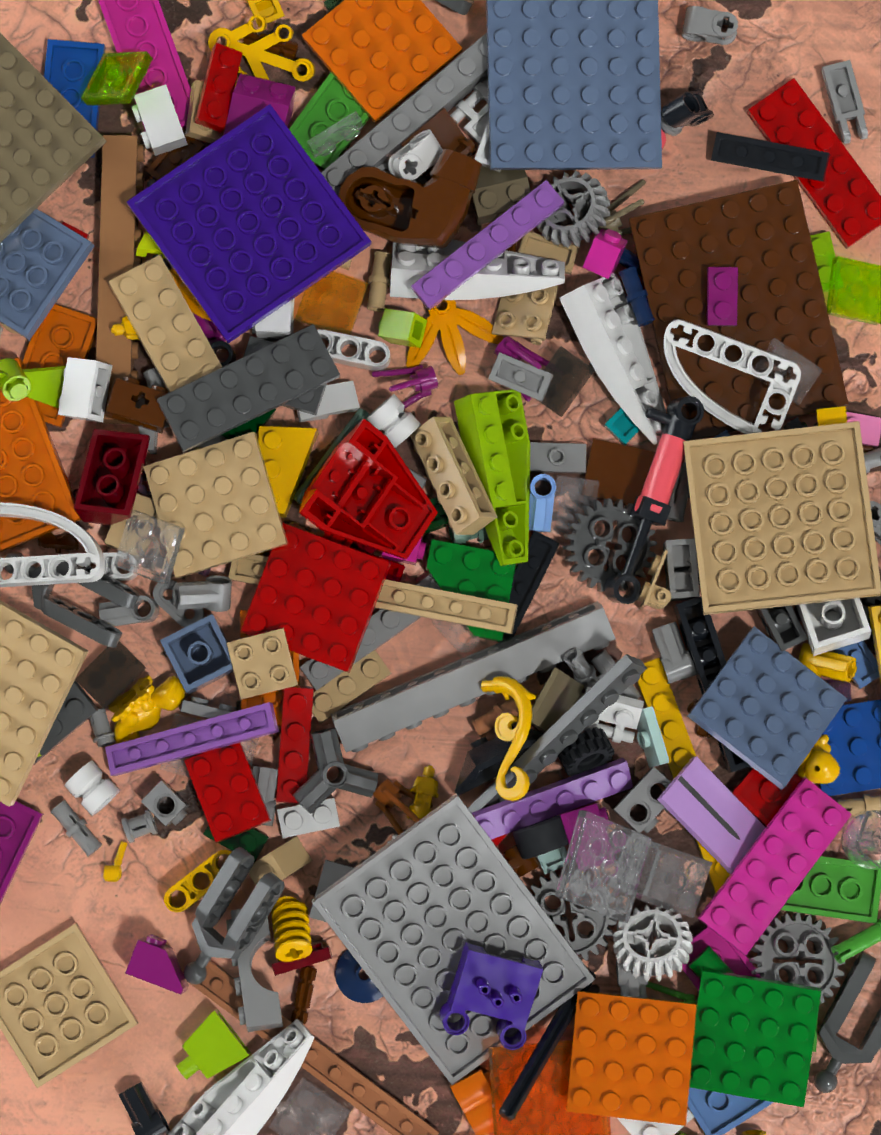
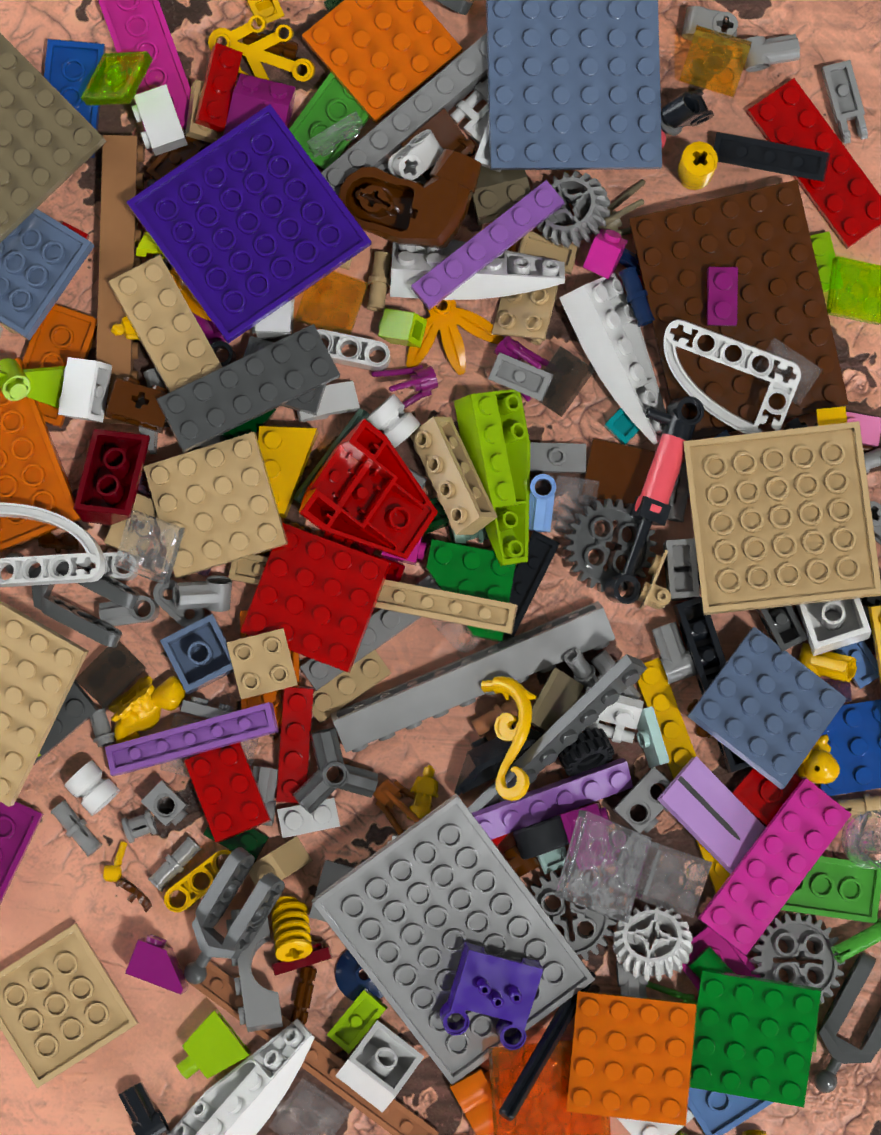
(136, 893): none -> reddish brown piece
(174, 864): none -> light grey pin
(357, 1021): none -> lime plate
(379, 1066): none -> white brick
(697, 165): none -> yellow piece
(715, 61): none -> clear yellow plate
(771, 51): none -> light grey piece

